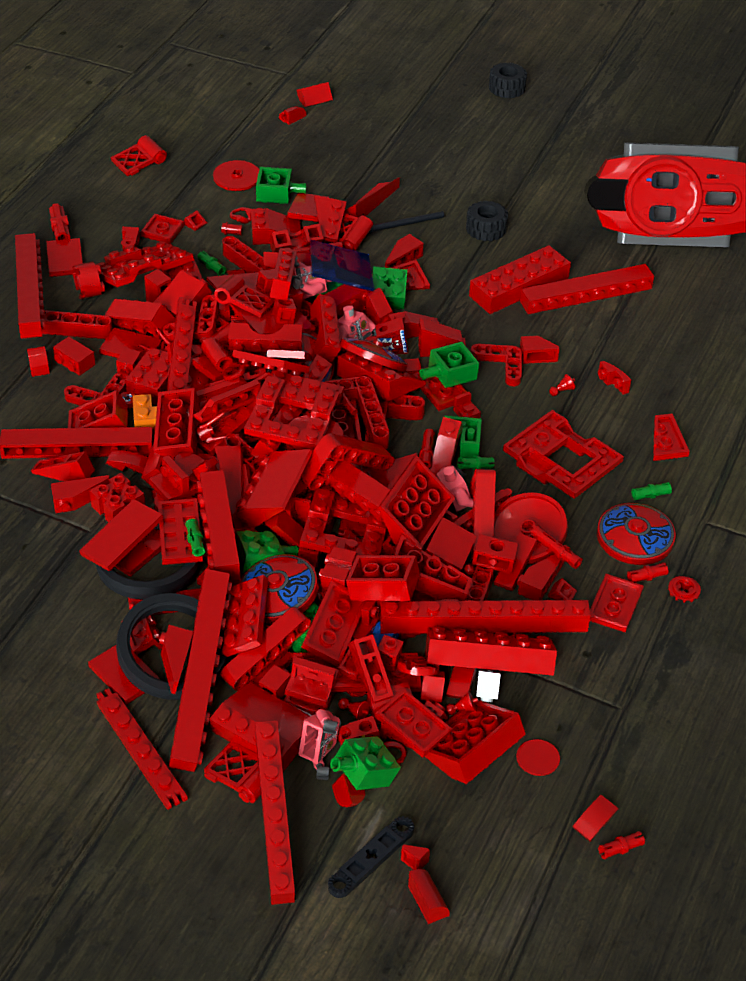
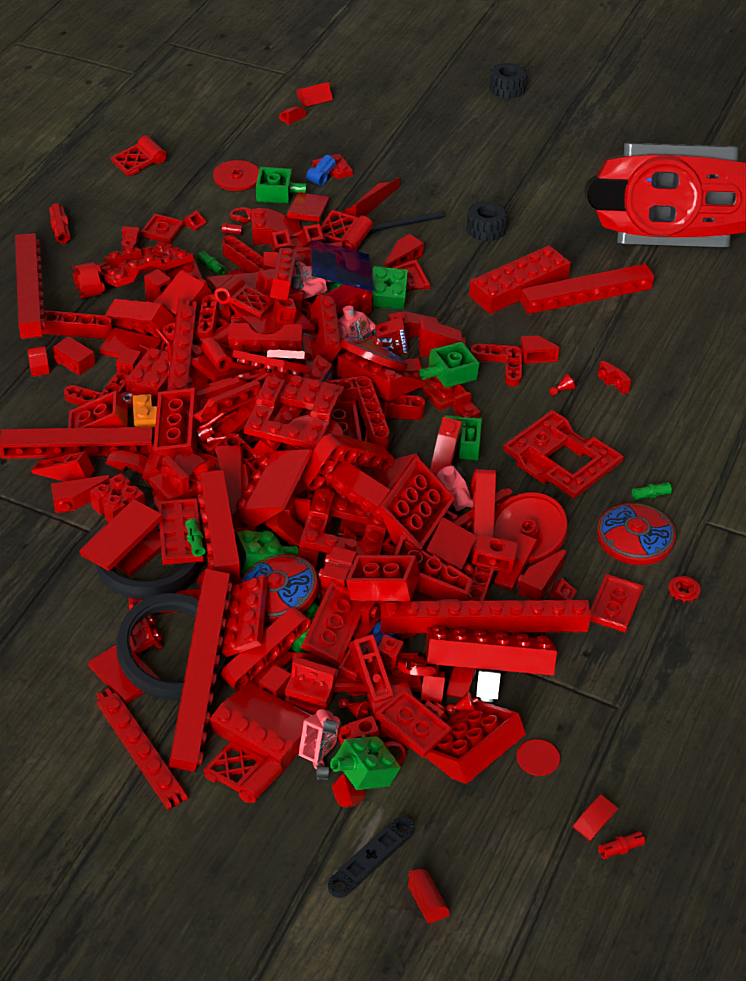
(63, 255): red tile -> none
(174, 652): red slope -> none
(231, 373): red piece -> none
(274, 813): red brick -> none
(319, 174): none -> blue piece
(330, 217): red wing -> none
(340, 170): none -> red wing
(348, 405): red bar -> none
(377, 307): red slope -> none
(415, 856): red slope -> none
(426, 453): red pin -> none
(475, 462): green pin -> none
(562, 551): red pin -> none
(647, 572): red pin -> none
(668, 439): red wing -> none

